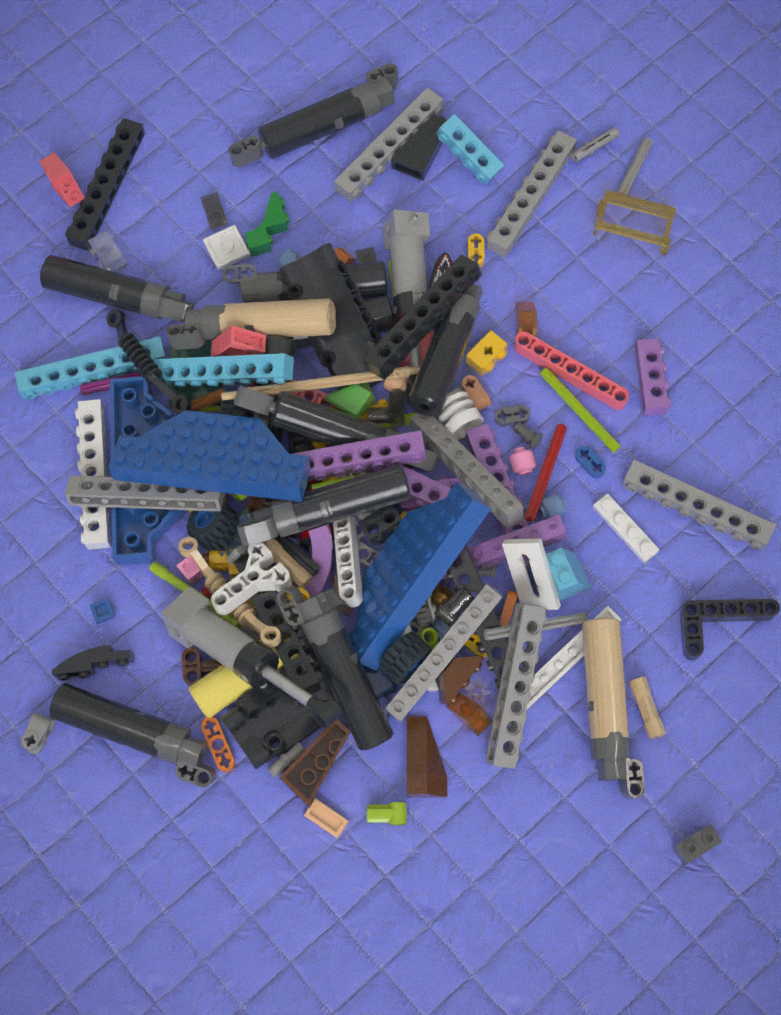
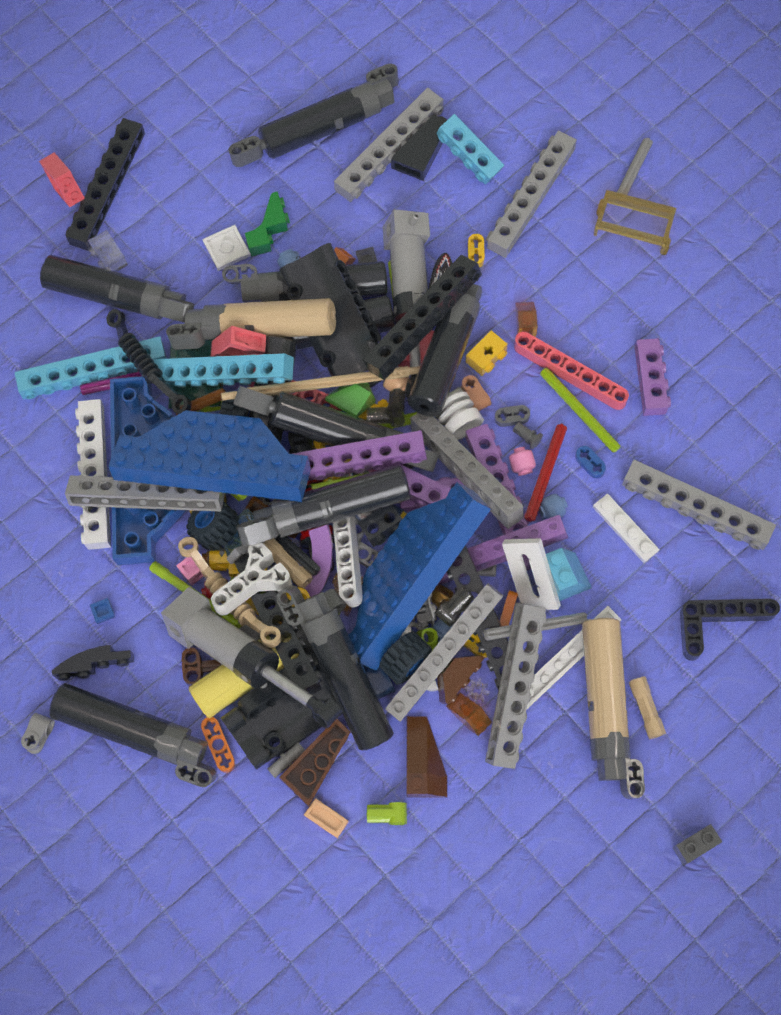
(214, 210): clear smoke slope -> none
(589, 147): light grey pin -> none

